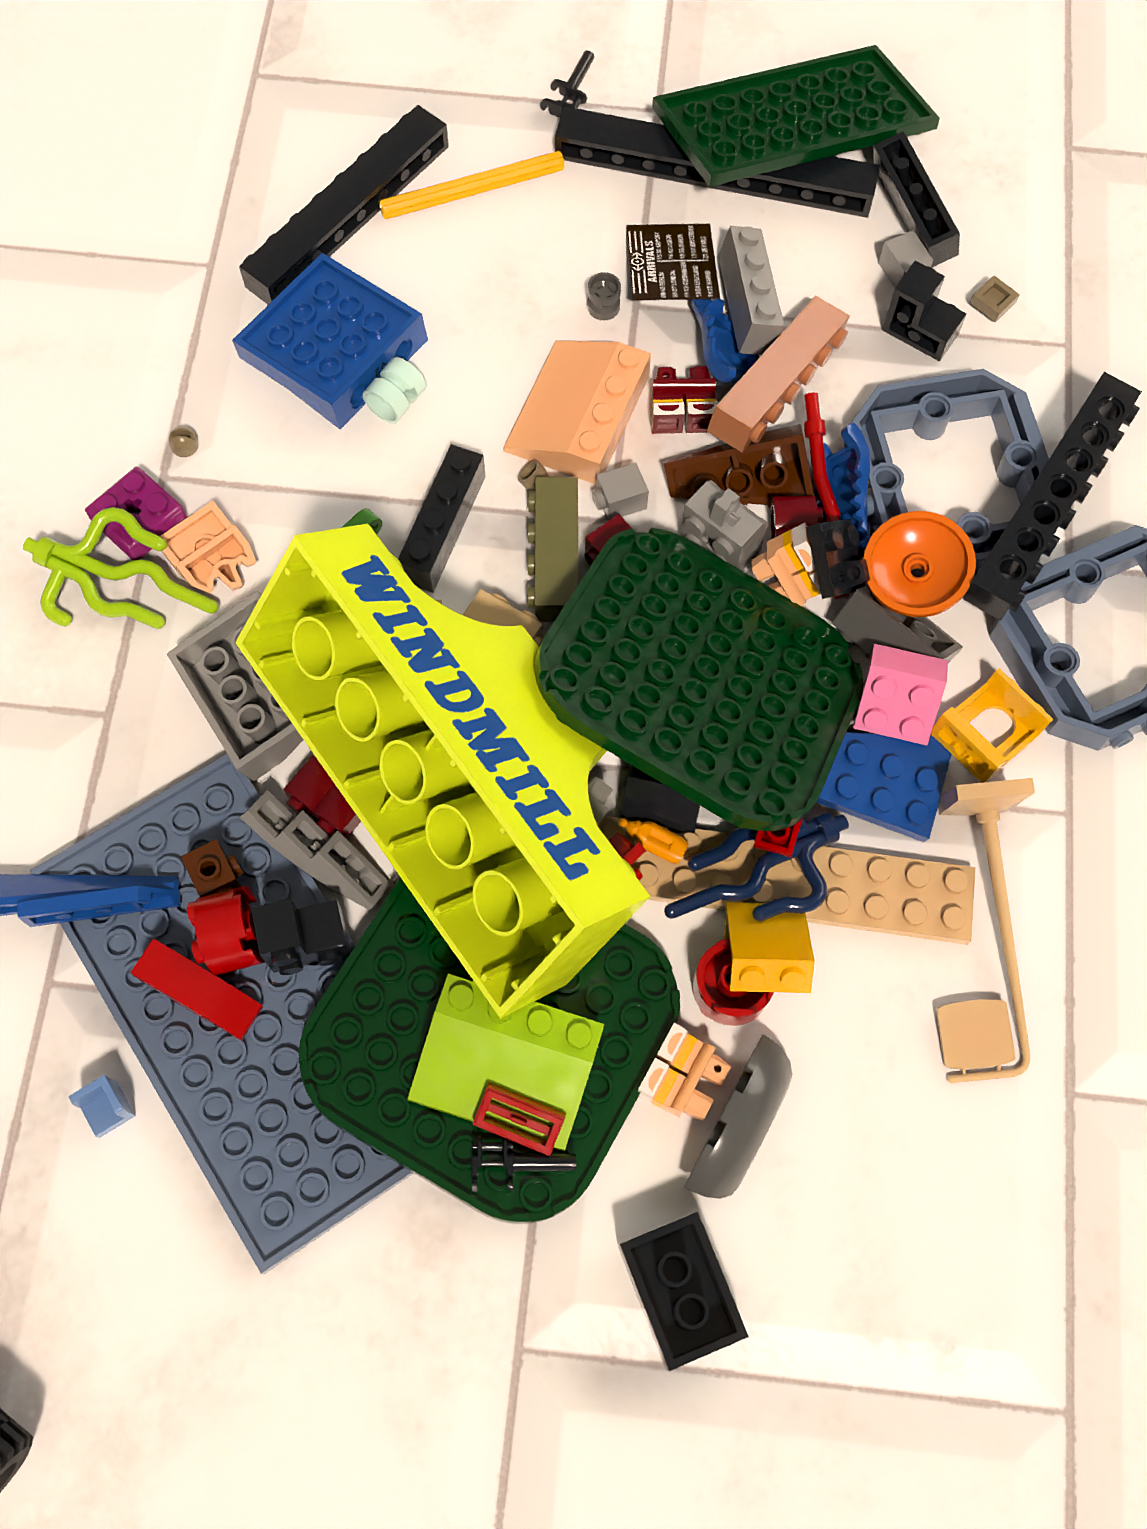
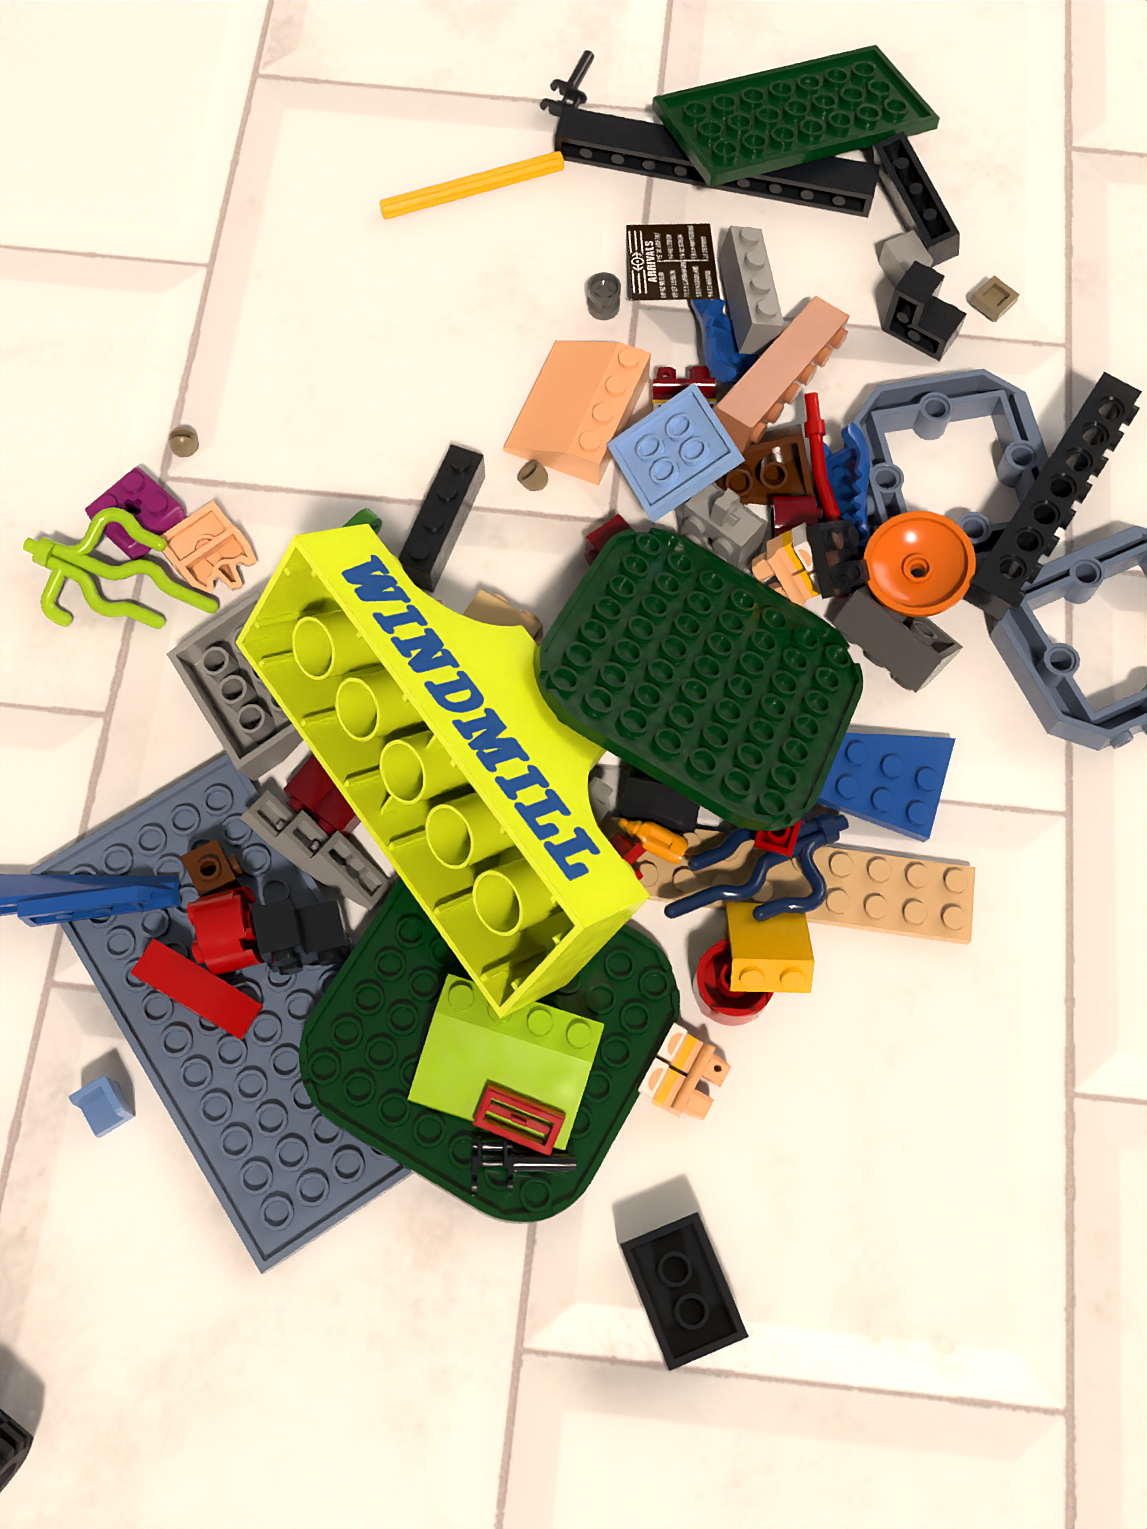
(330, 337): blue piece -> none
(346, 203): black brick -> none
(393, 392): light aqua wheel -> none
(555, 545): olive brick -> none
(621, 491): light grey brick -> none
(674, 452): none -> light blue plate
(746, 1121): dark grey brick -> none
(901, 694): bright pink brick -> none
(973, 749): yellow panel -> none
(980, 1030): tan piece -> none

